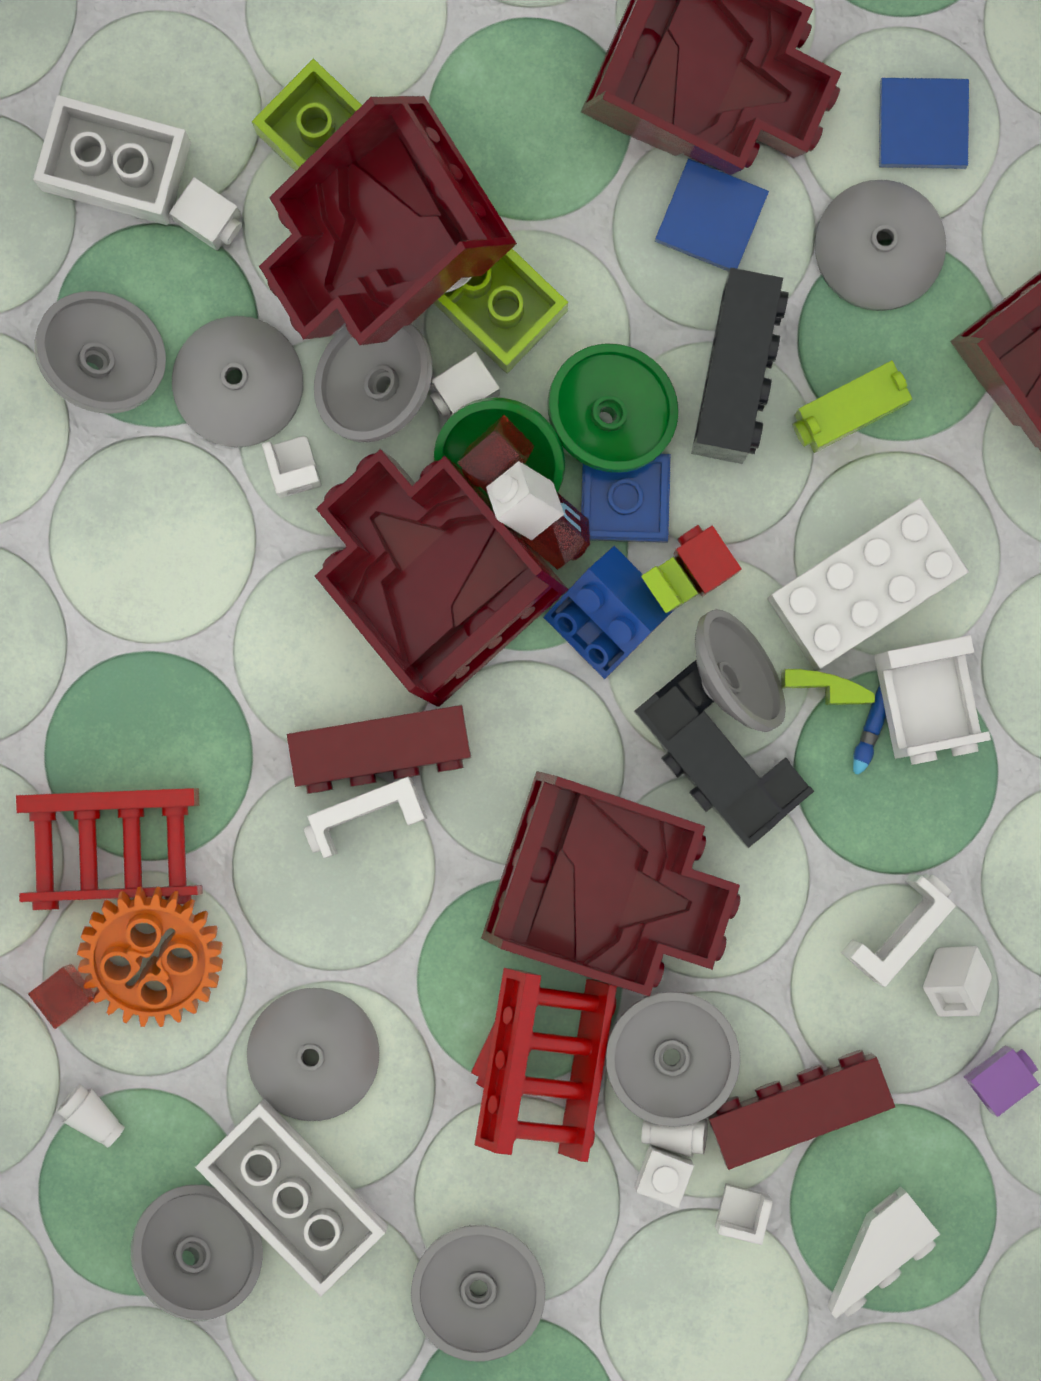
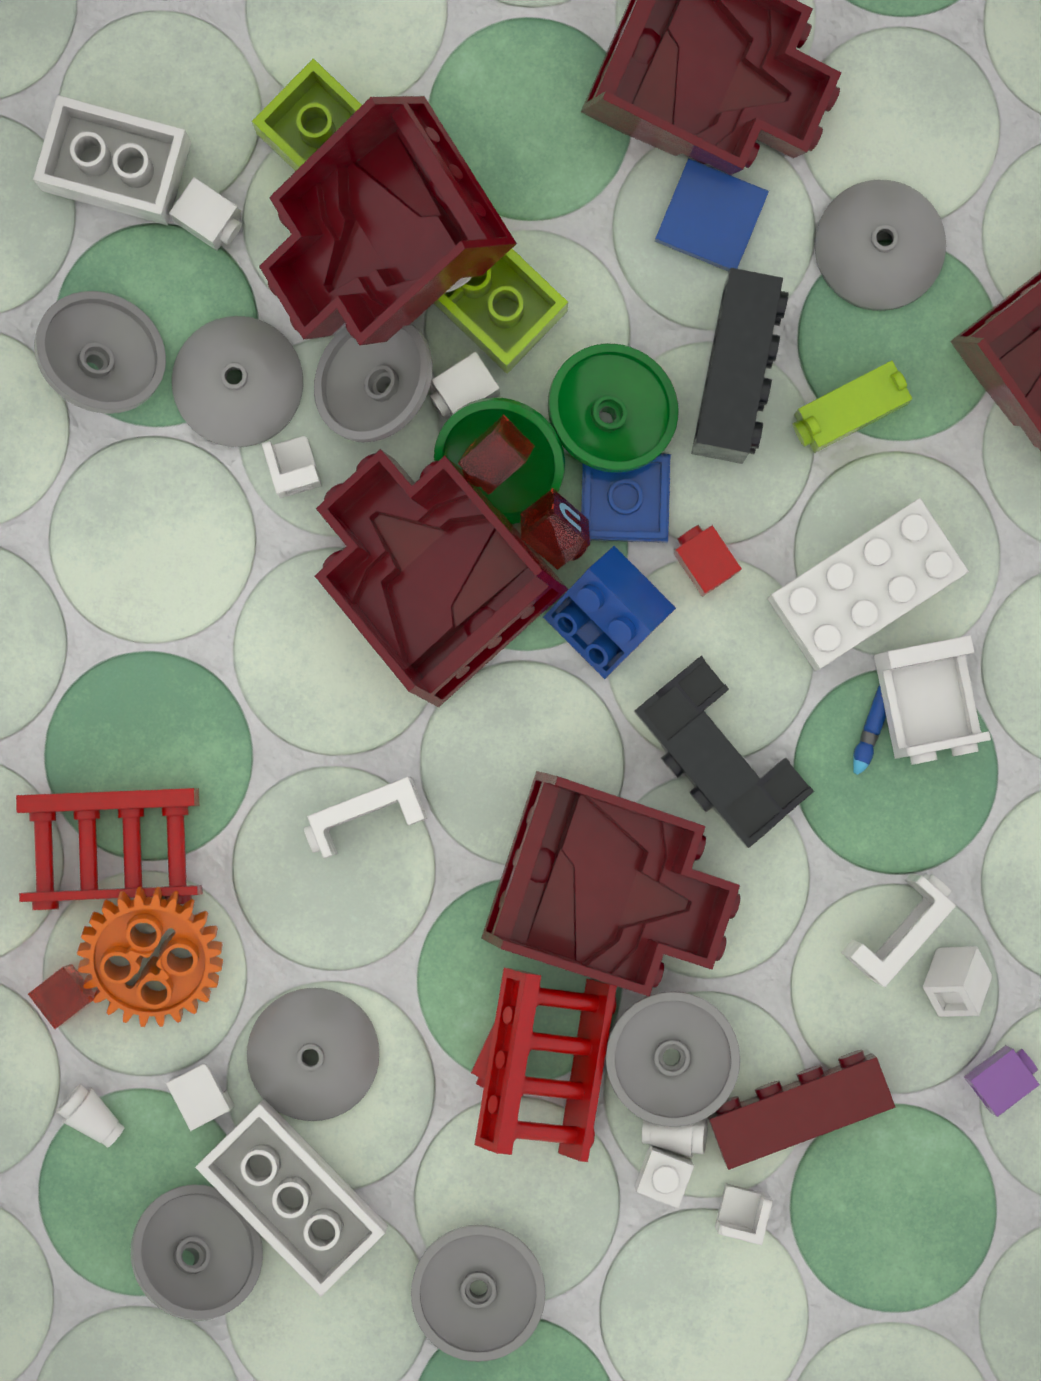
(199, 1096): none -> white panel
(378, 747): dark red brick -> none
(525, 500): white brick -> none
(670, 584): lime slope -> none
(738, 672): light grey dish -> none
(837, 689): lime slope -> none
(885, 1242): white slope -> none
(924, 123): blue tile -> none

